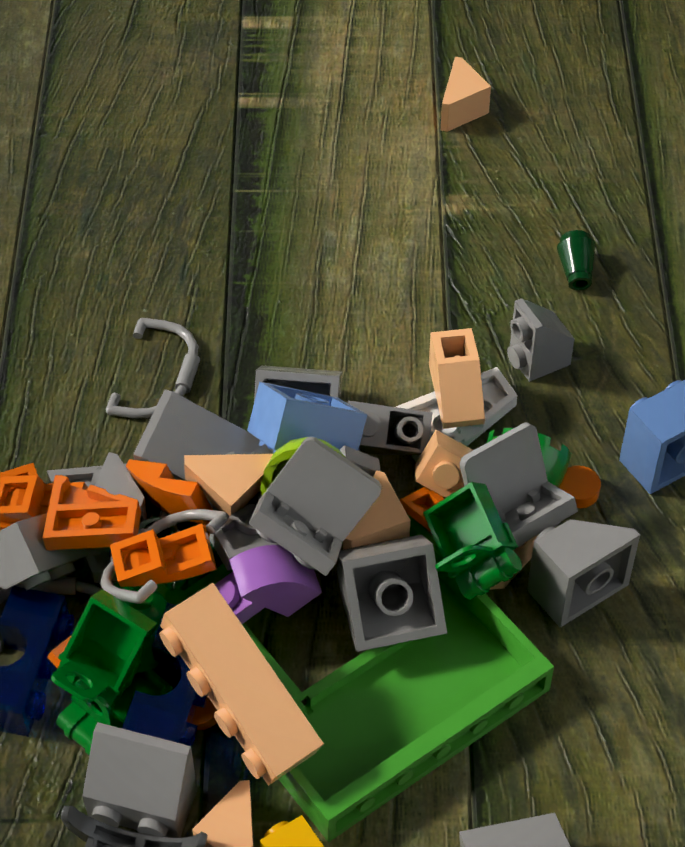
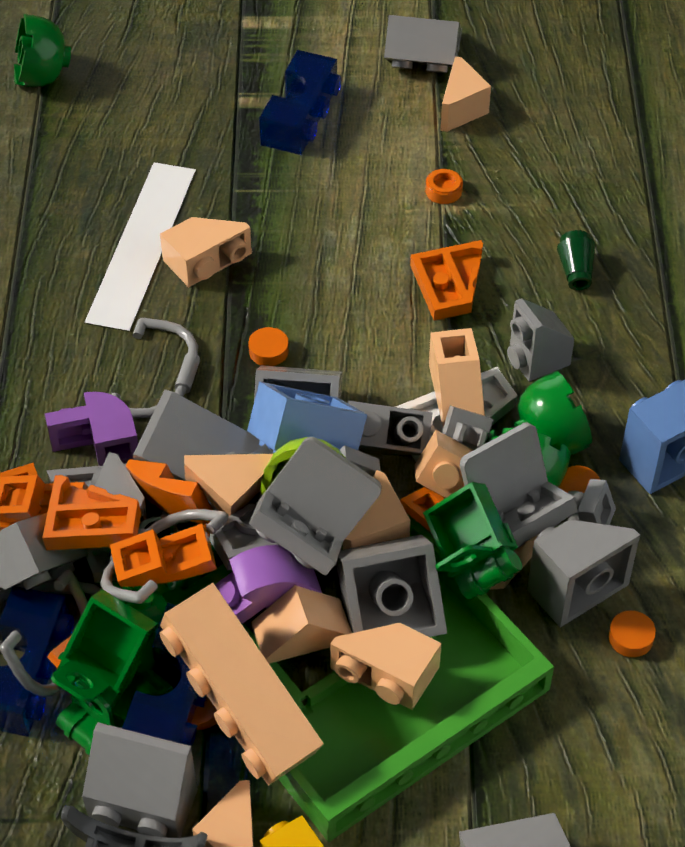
(6, 648): none -> light grey piece
(39, 52): none -> green cylinder
(101, 422): none -> medium lavender brick
(140, 247): none -> white sticker
(204, 247): none -> light nougat slope
(268, 346): none -> orange tile
(294, 120): none -> clear blue arch
(299, 624): none -> light nougat slope
(387, 660): none -> light nougat slope
(422, 42): none -> light grey slope
(444, 186): none -> orange tile
(448, 278): none -> orange wing
(467, 427): none -> light grey tile
(554, 414): none -> green cylinder
(595, 504): none -> light grey tile
(632, 633): none -> orange tile

